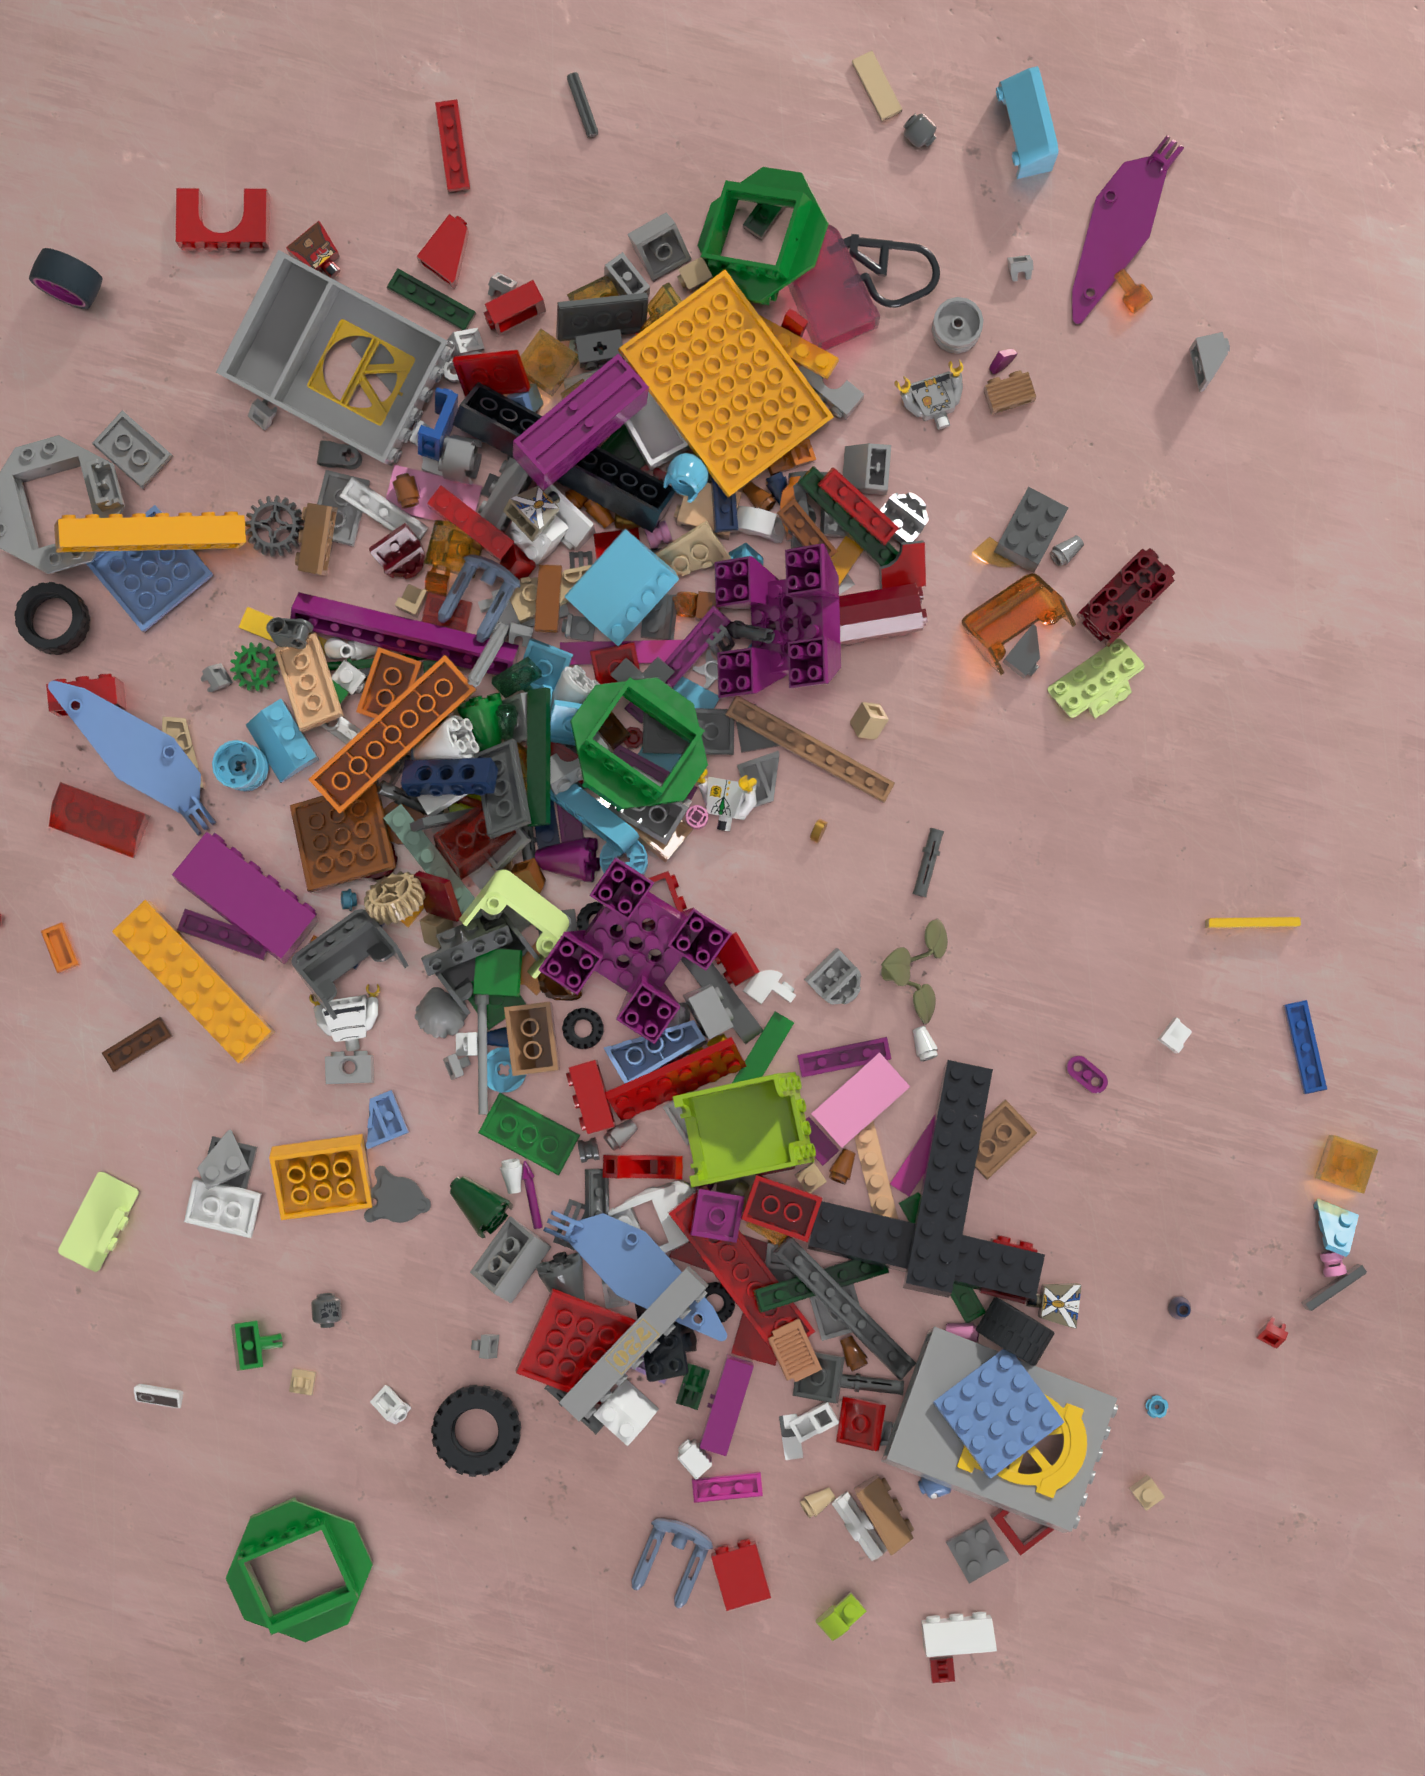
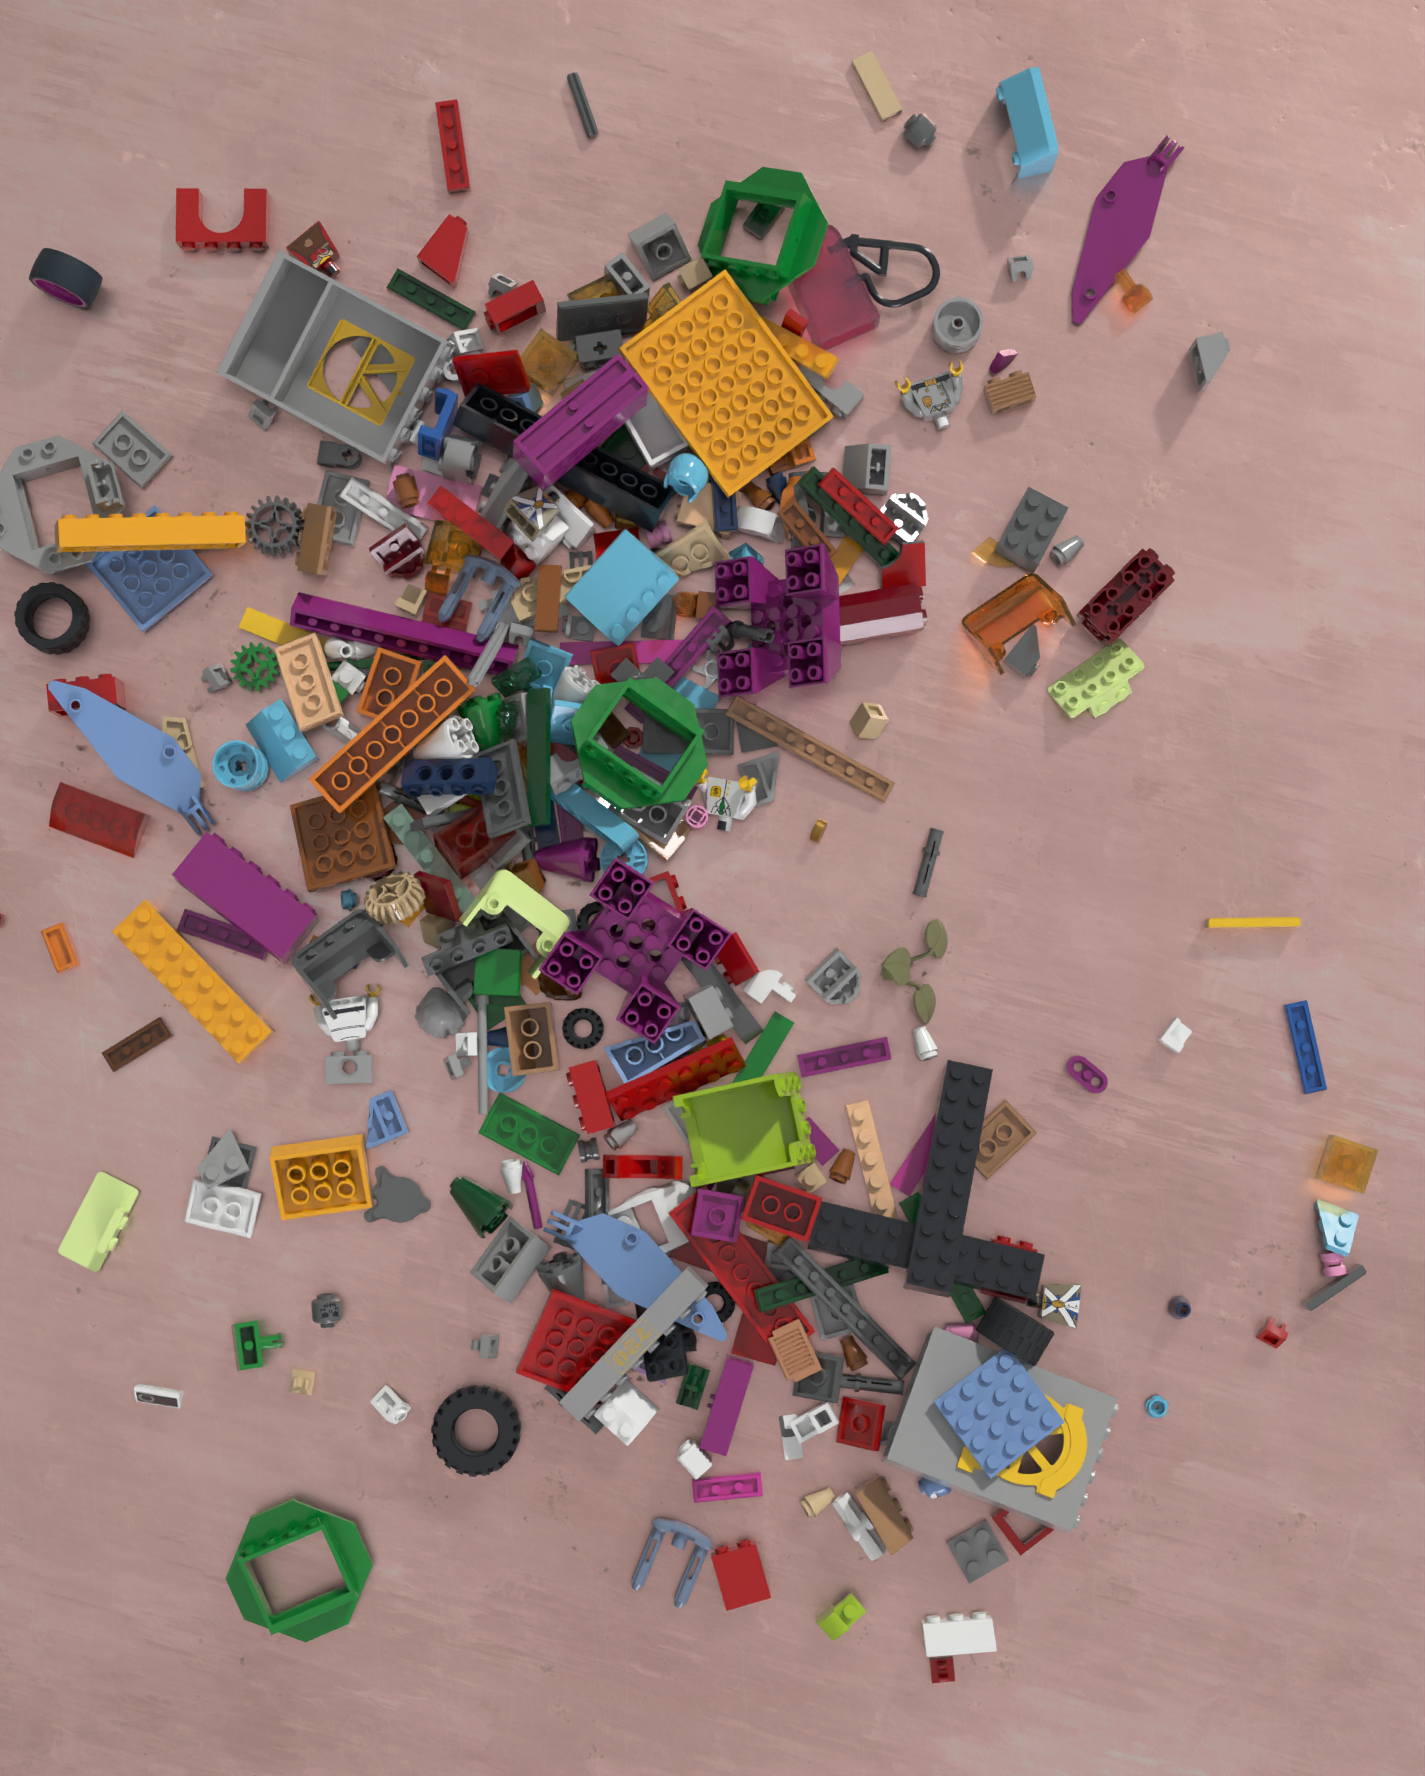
(289, 632): dark grey piece -> none
(860, 1100): bright pink tile -> none
(1146, 1492): tan brick -> none

